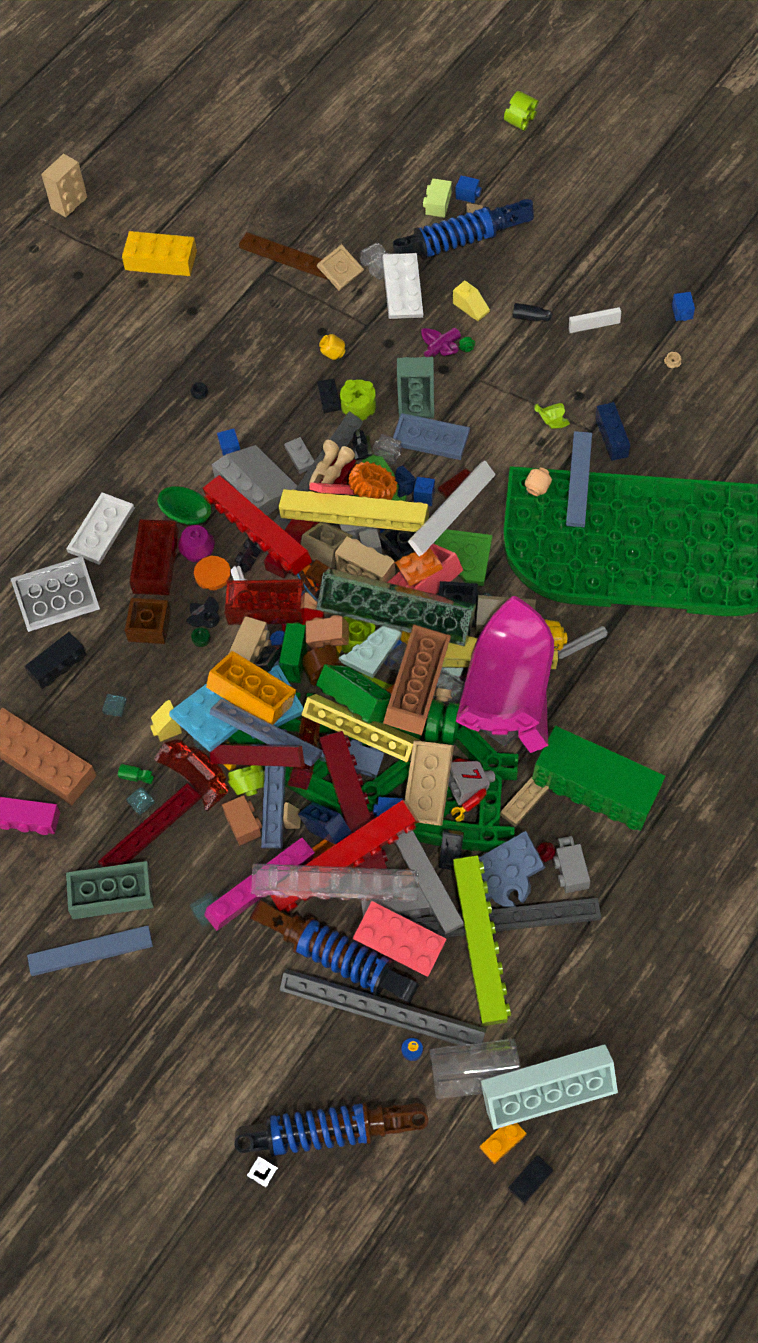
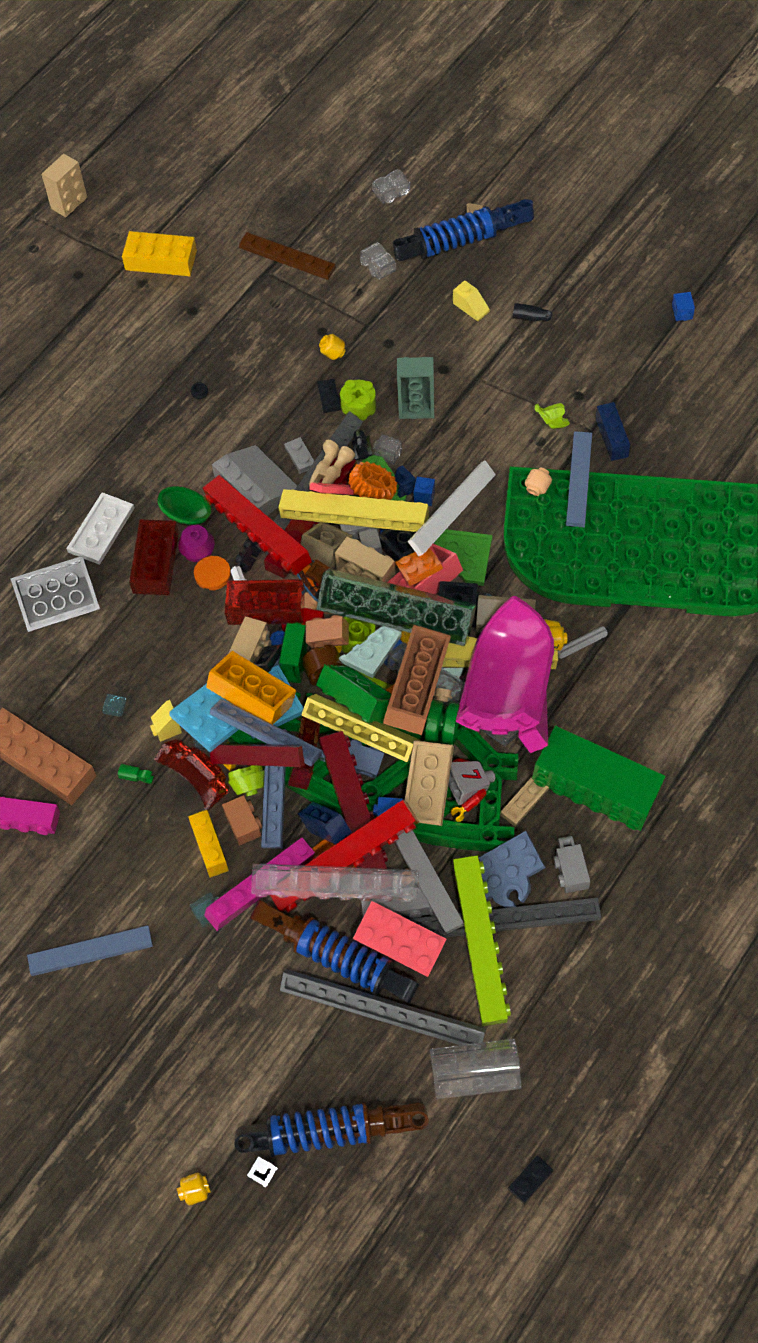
(55, 660): black brick -> none
(109, 890): sand green brick -> none
(140, 800): clear light blue tile -> none
(147, 621): reddish brown brick -> none
(151, 827): dark red tile -> none
(193, 1189): none -> yellow head
(200, 637): dark green tile -> none
(201, 614): black plate -> none
(208, 843): none -> yellow brick
(228, 441): blue brick -> none
(290, 817): tan slope -> none
(340, 267): tan tile -> none
(391, 186): none -> clear brick
(402, 286): white plate -> none
(412, 1049): blue tile -> none
(432, 436): sand blue plate -> none
(438, 197): yellowish green brick -> none
(440, 342): magenta plant -> none
(451, 848): black plate -> none
(452, 484): clear red tile -> none
(466, 344): green plate -> none
(468, 189): blue brick -> none
(502, 1141): light orange plate -> none
(521, 110): lime brick -> none
(546, 851): dark red plate -> none
(549, 1086): light aqua brick -> none
(594, 320): white tile -> none
(673, 356): tan plate -> none

